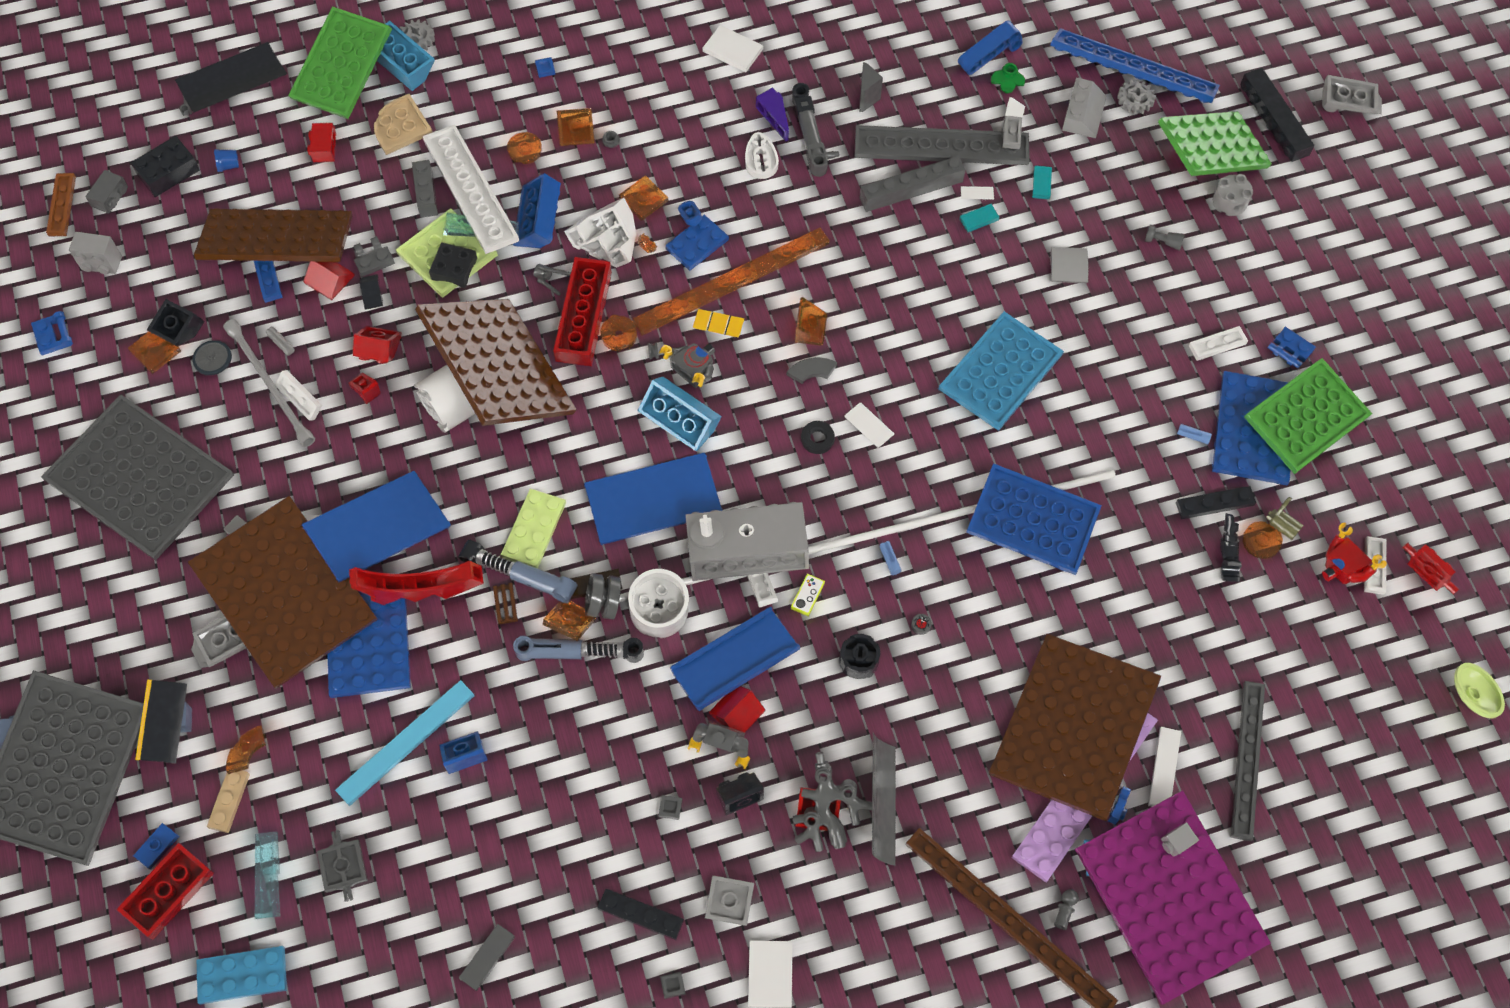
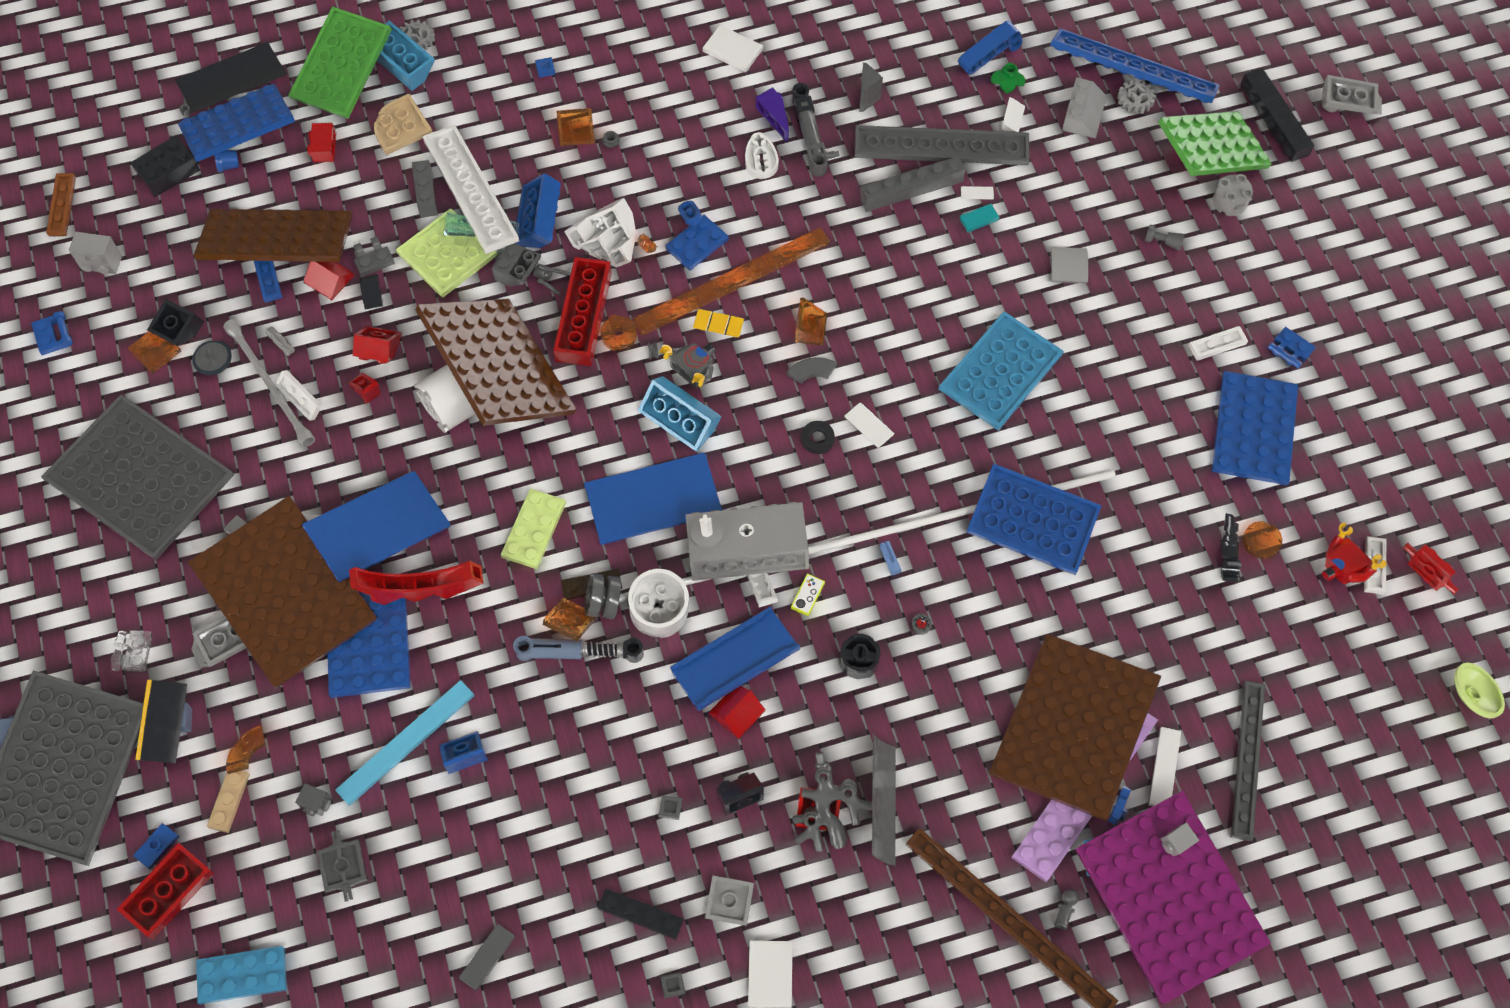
(106, 191): dark grey brick -> none
(137, 651): none -> clear plate
(235, 122): none -> blue plate
(266, 875): clear light blue slope -> none
(313, 800): none -> dark grey brick
(453, 264): black brick -> none
(504, 588): reddish brown tile -> none
(515, 265): none -> dark grey slope
(524, 147): clear orange tile -> none
(559, 587): sand blue piece -> none
(644, 197): clear orange plate -> none
(723, 738): dark grey torso -> none
(1012, 132): light grey plate -> none
(1042, 182): teal tile -> none
(1194, 434): medium blue piece -> none
(1215, 502): black plate -> none
(1284, 522): olive piece -> none
(1308, 415): bright green plate -> none

